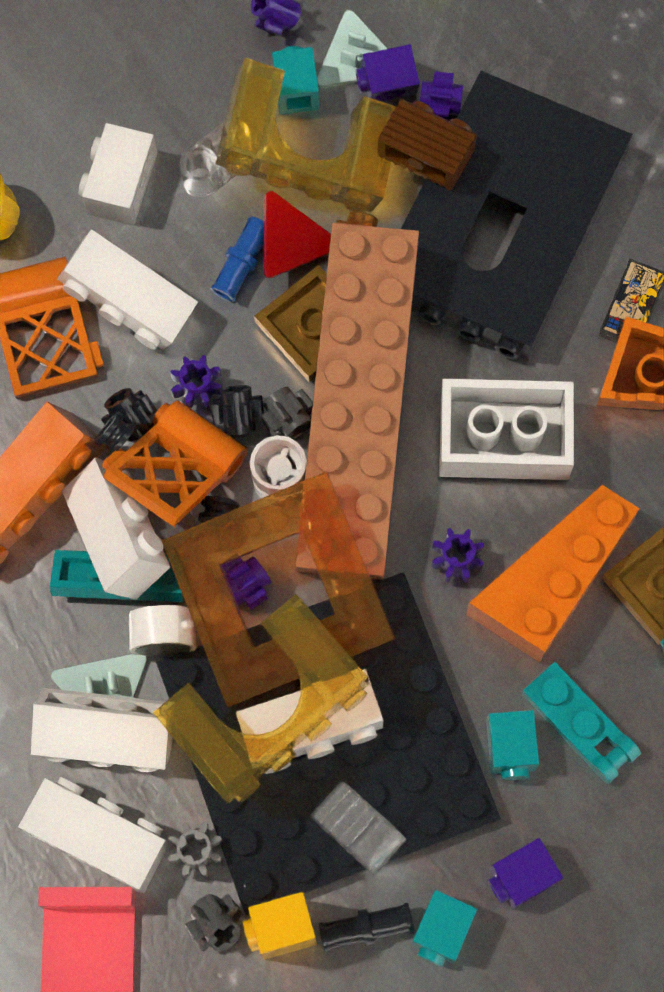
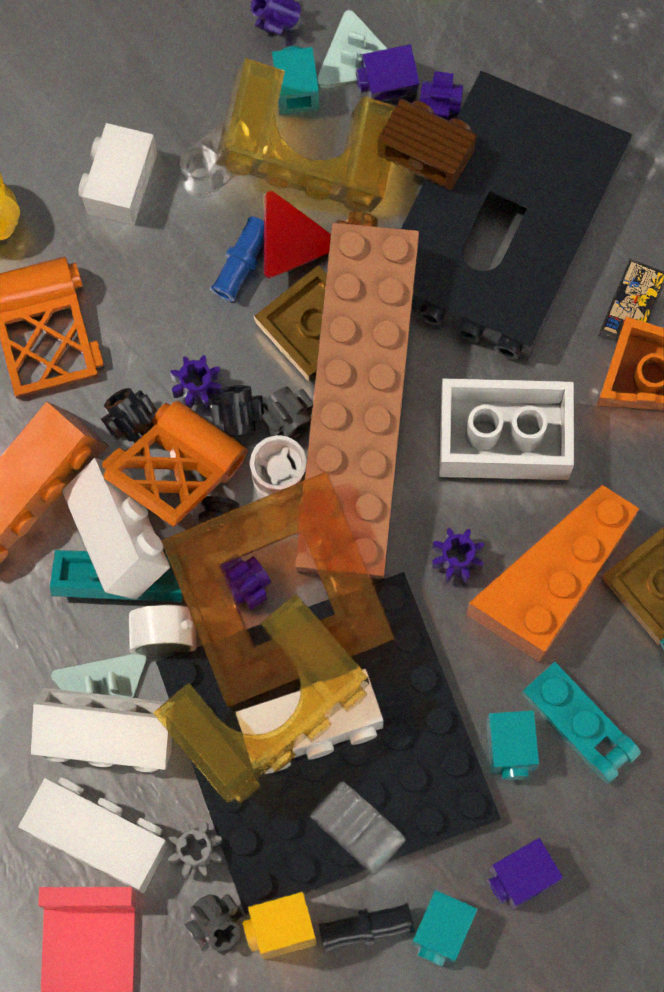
(115, 433): black bush -> none
(126, 291): white brick -> none

